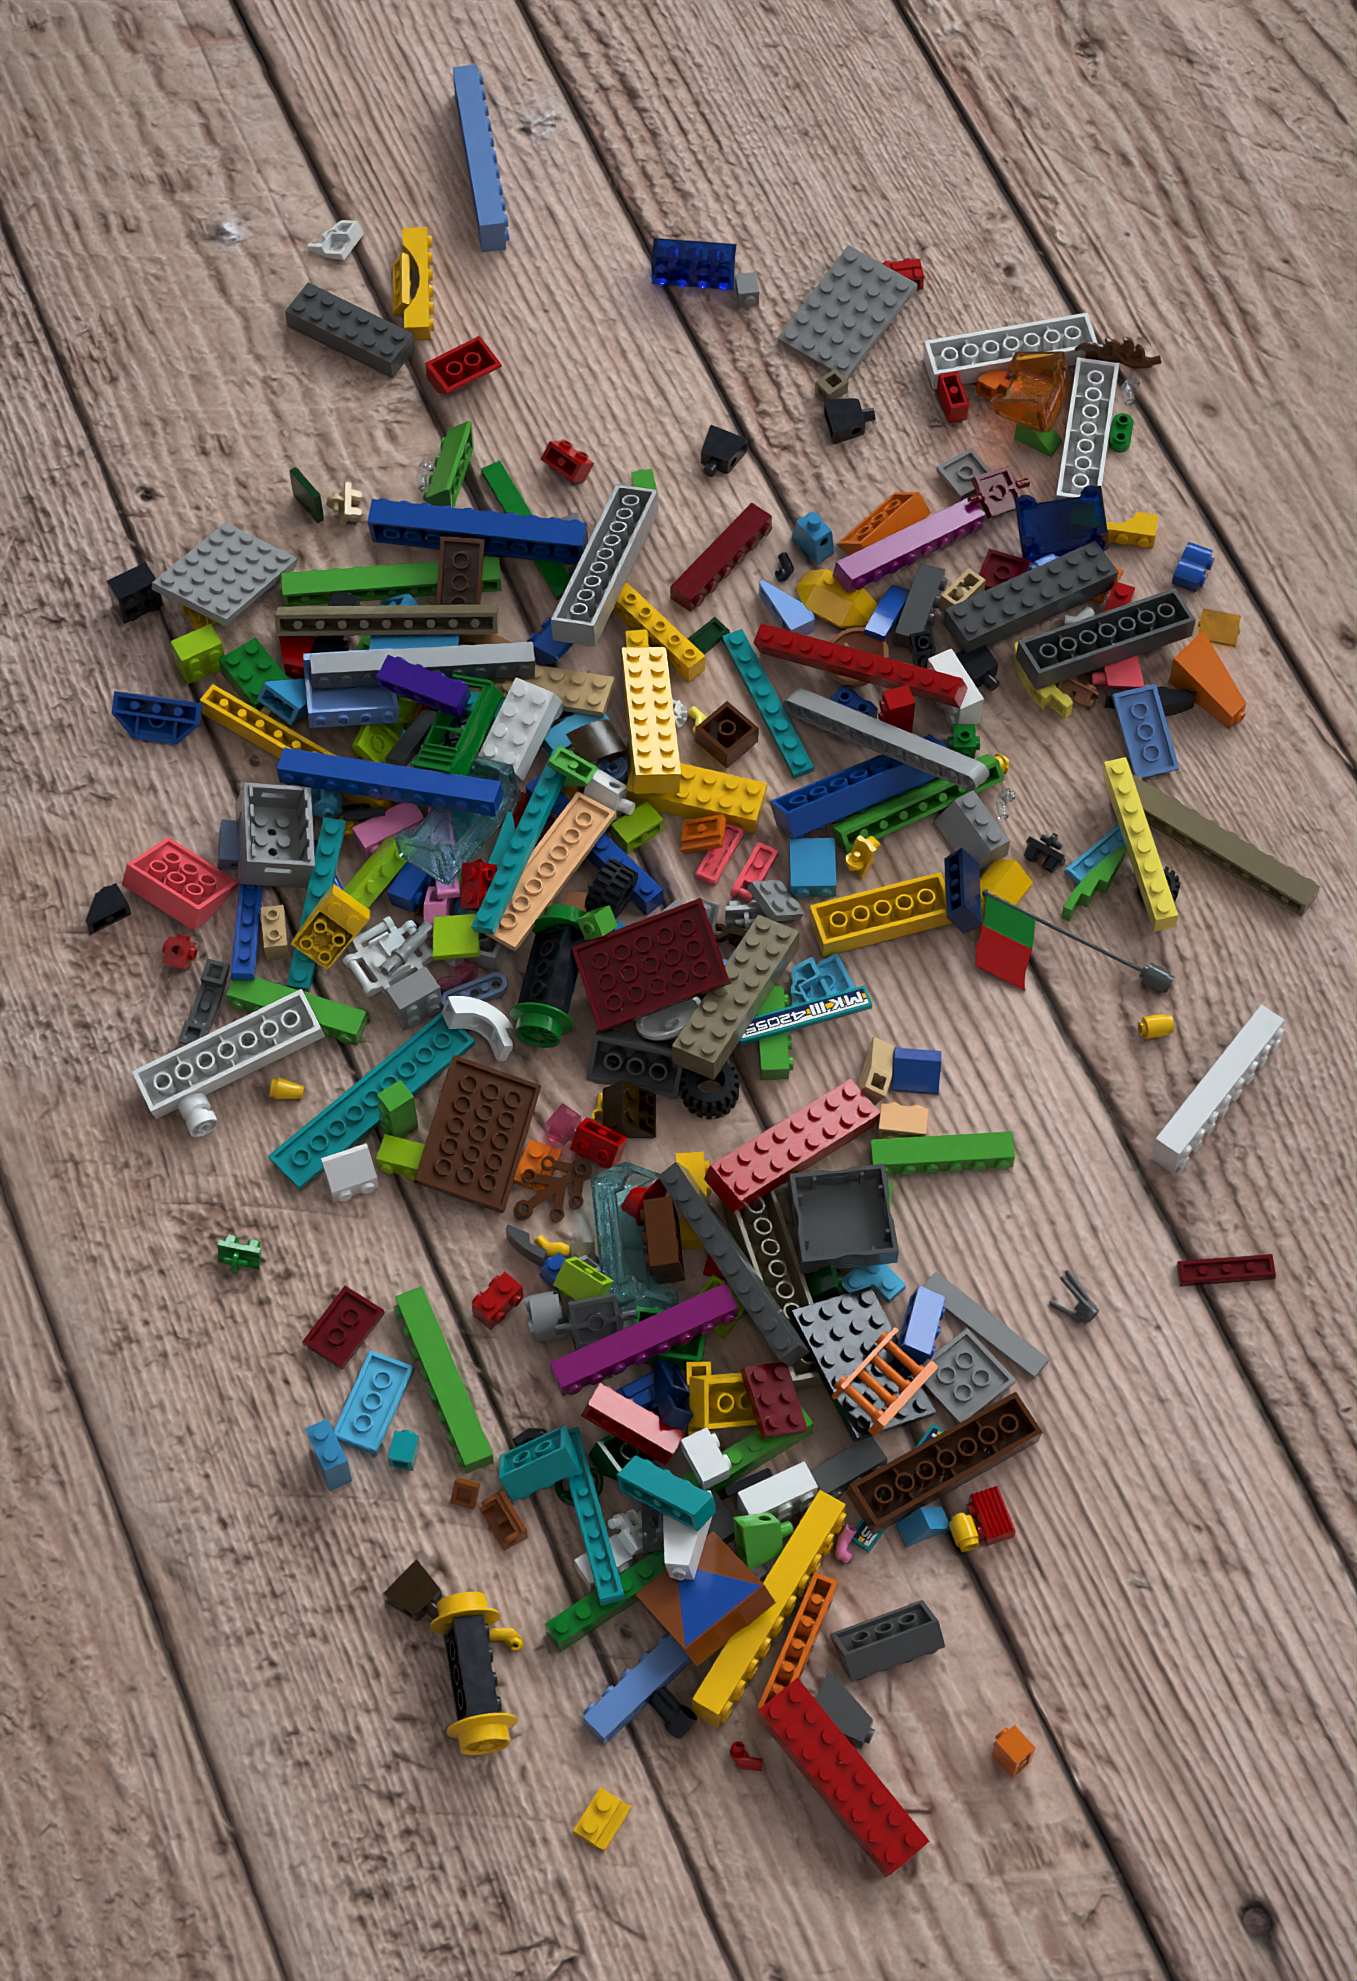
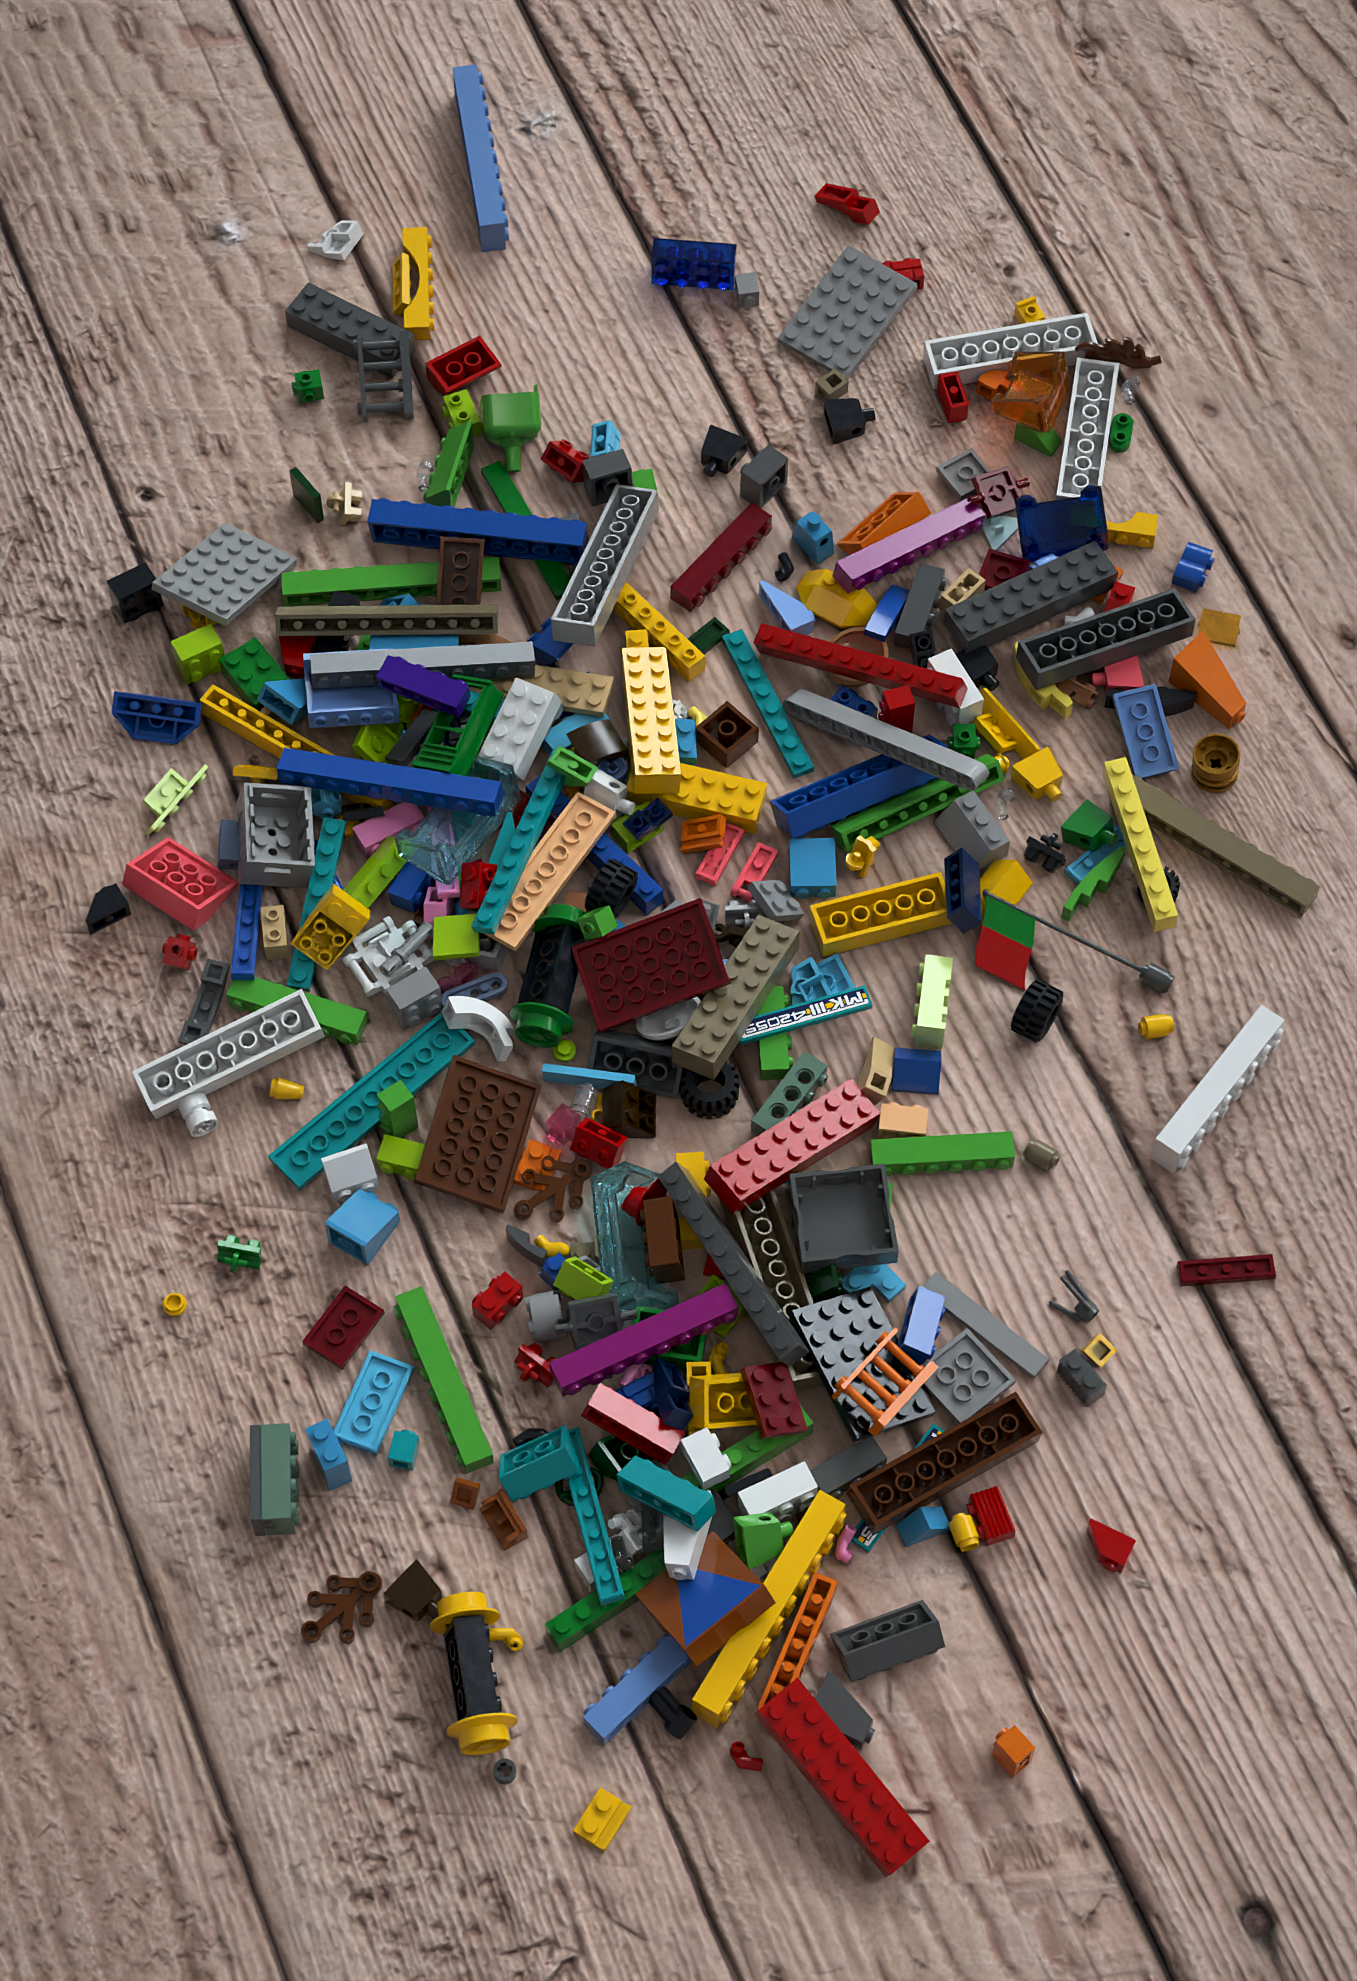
(167, 794): none -> yellowish green bracket
(174, 1304): none -> yellow plate
(257, 773): none -> yellow tile
(273, 1479): none -> sand green piece
(308, 386): none -> green brick
(344, 1604): none -> reddish brown plant
(362, 1225): none -> dark azure slope
(403, 385): none -> dark grey fence
(460, 409): none -> lime brick
(499, 1776): none -> dark grey bush
(511, 422): none -> bright green piece
(532, 1364): none -> red hips
(564, 1051): none -> lime plate
(577, 1076): none -> medium azure tile
(584, 1099): none -> clear brick
(603, 474): none -> dark grey brick
(604, 438): none -> medium azure brick
(622, 1561): none -> clear smoke arm
(633, 1373): none -> bright pink arm
(647, 820): none -> clear blue slope
(686, 741): none -> dark azure brick
(717, 1358): none -> yellow arm
(763, 476): none -> dark grey brick
(805, 1068): none -> sand green brick
(848, 201): none -> red slope
(933, 1002): none -> yellowish green wedge
(999, 530): none -> light aqua piece
(1002, 729): none -> yellow bracket
(1028, 311): none -> yellow brick
(1037, 1010): none -> black tyre
(1039, 775): none -> yellow torso
(1041, 1154): none -> dark tan brick
(1081, 1377): none -> dark grey brick
(1089, 828): none -> green torso
(1098, 1350): none -> yellow brick
(1110, 1546): none -> red slope
(1215, 763): none -> pearl gold wheel

